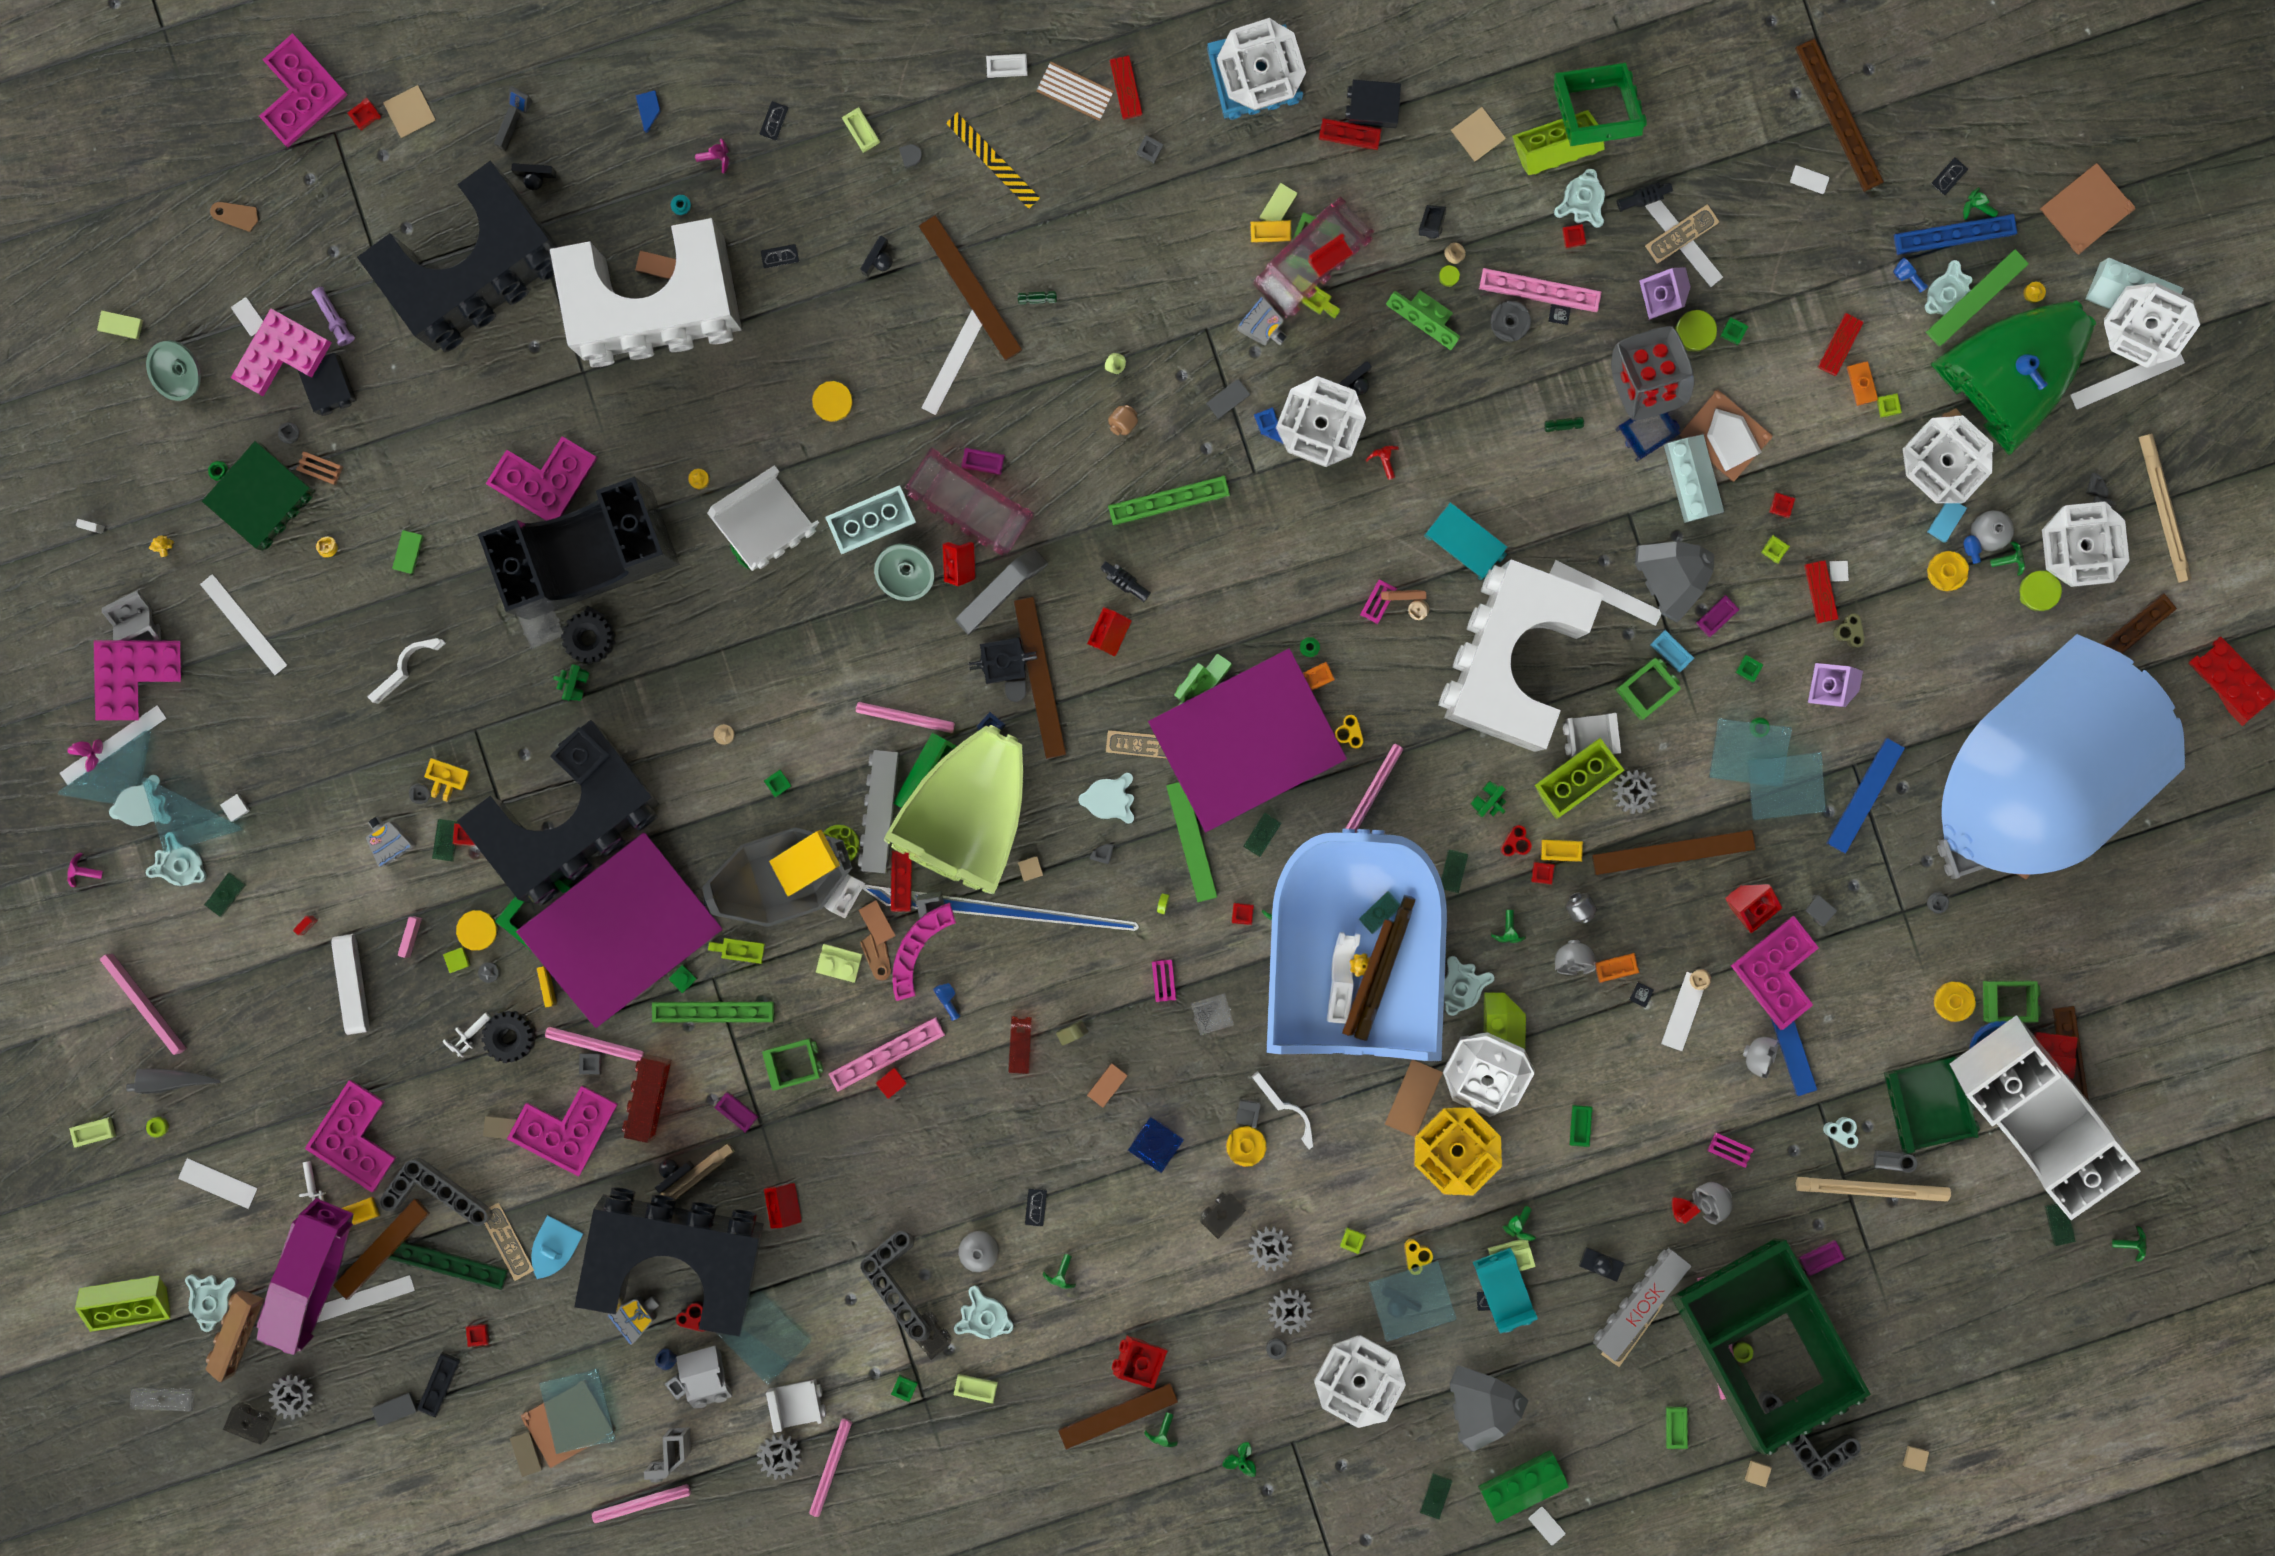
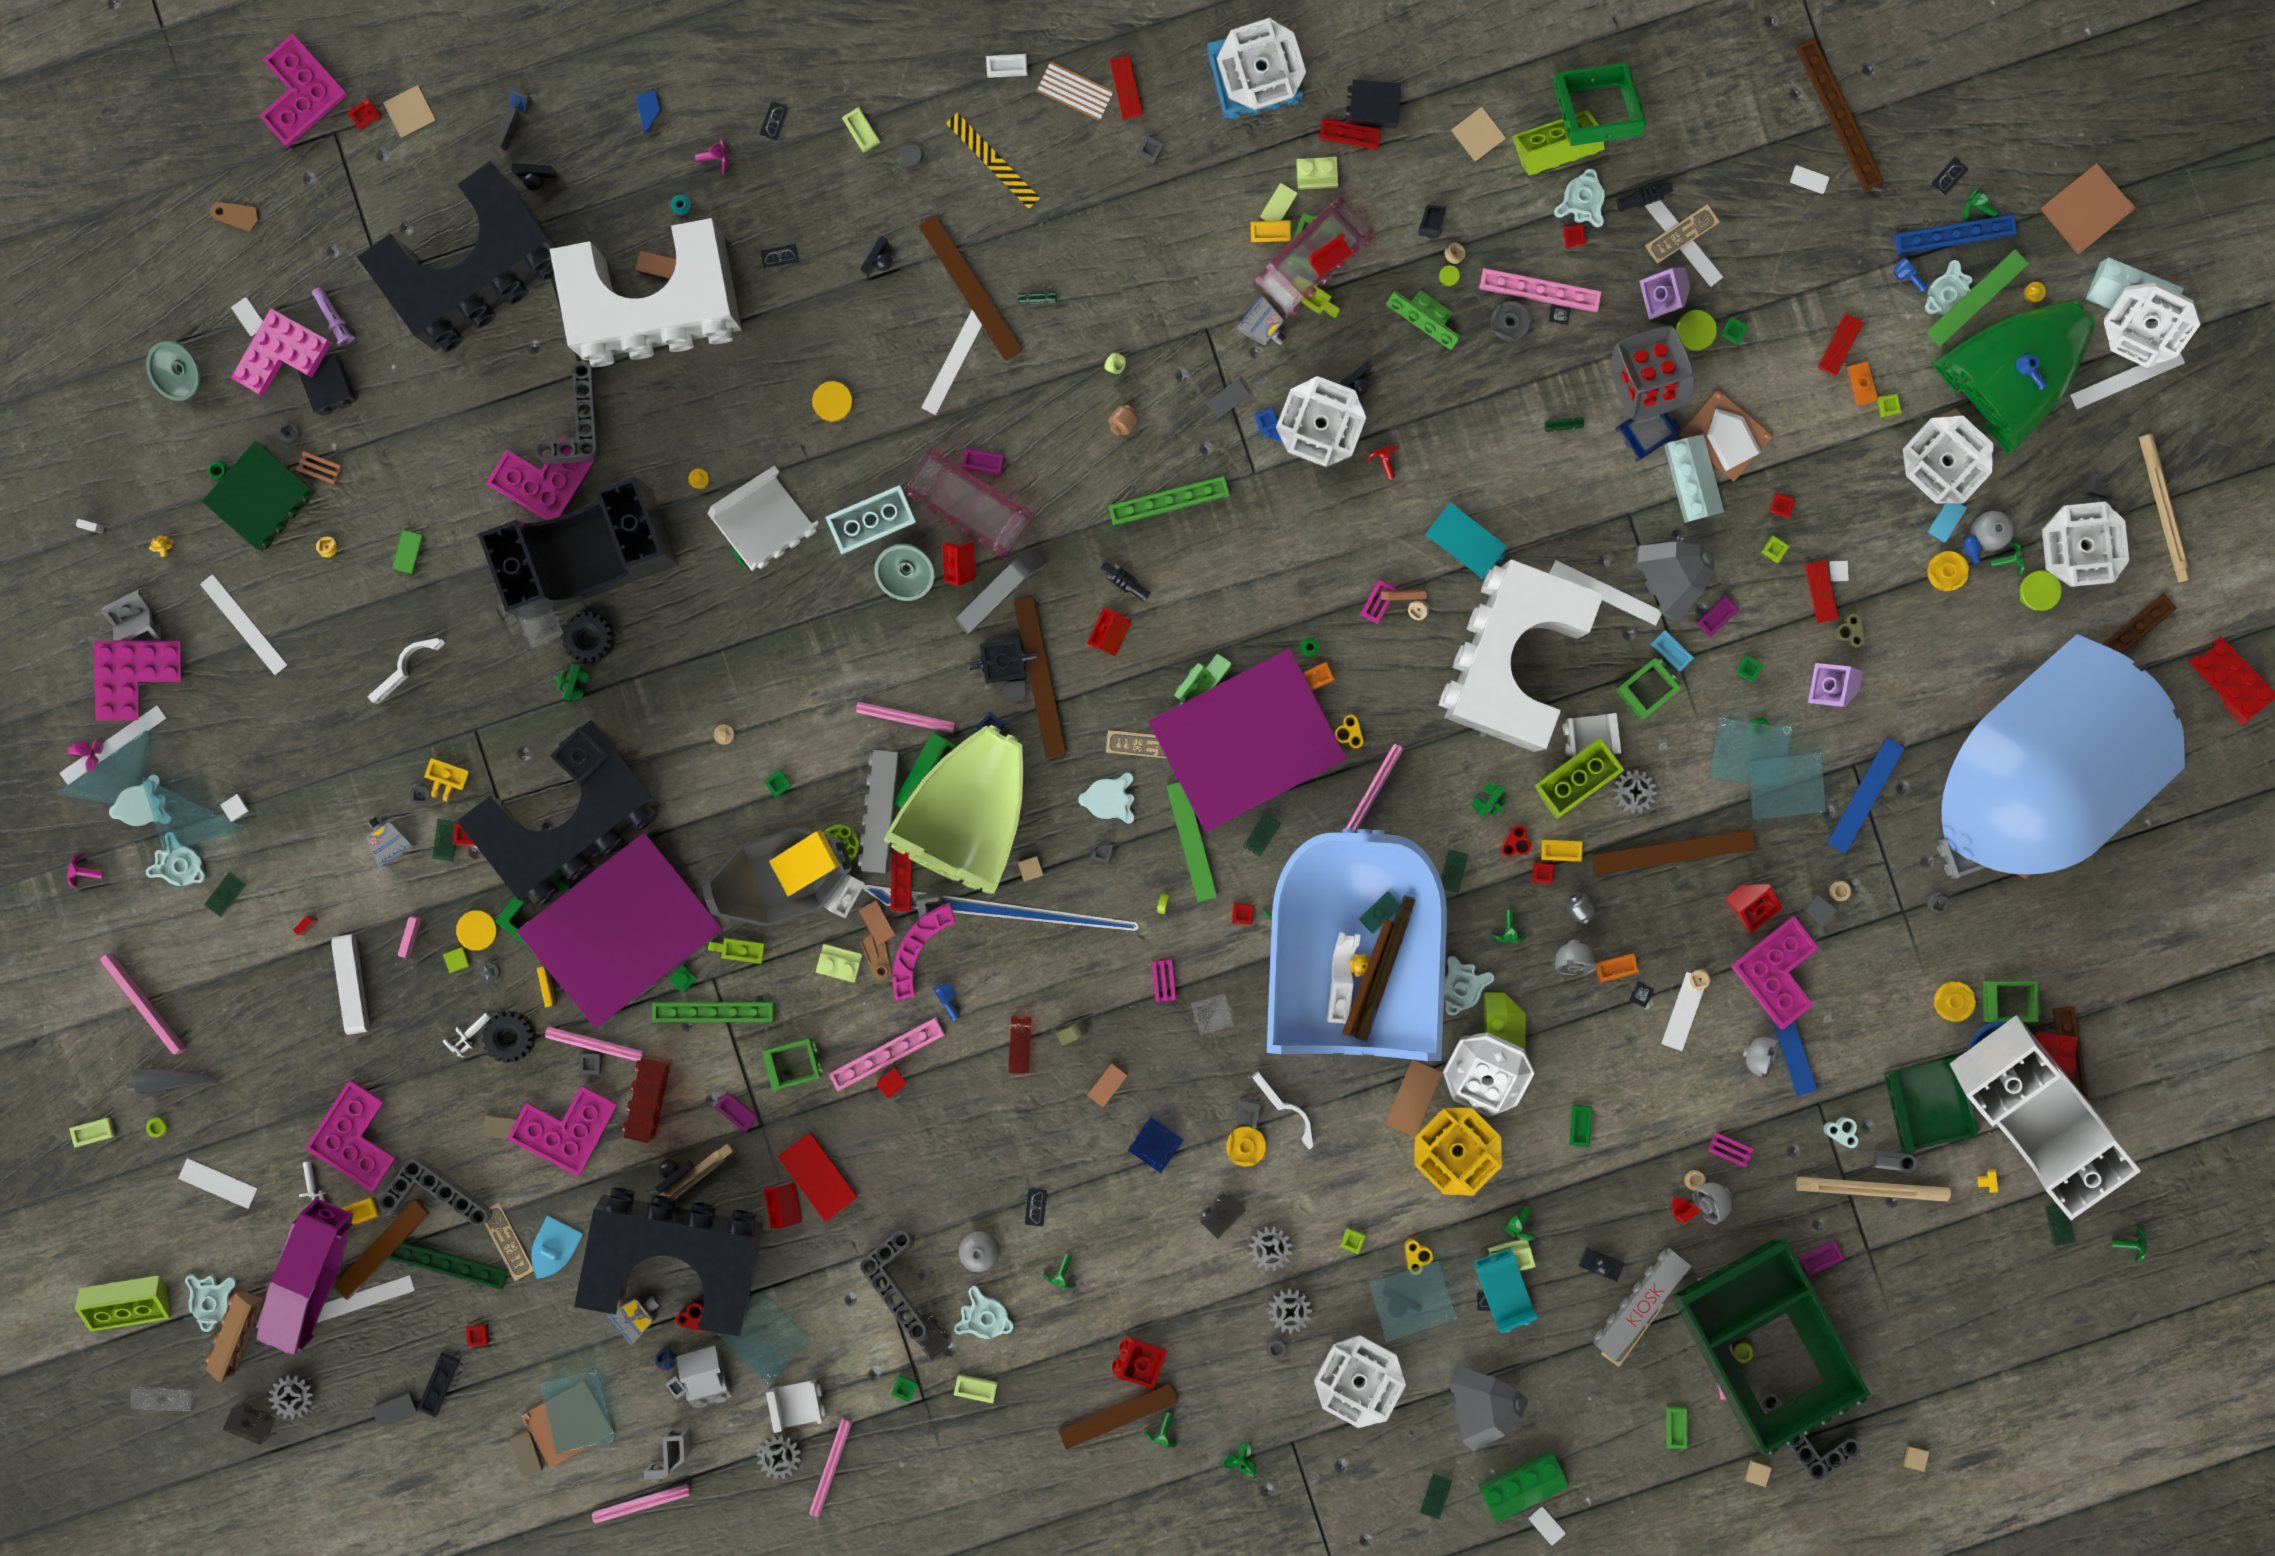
(120, 325): yellowish green tile -> none
(582, 421): none -> dark grey beam
(817, 1176): none -> red tile
(1317, 173): none -> yellowish green plate
(1694, 1179): none -> tan tile
(1840, 891): none -> tan tile
(1989, 1181): none -> yellow tile

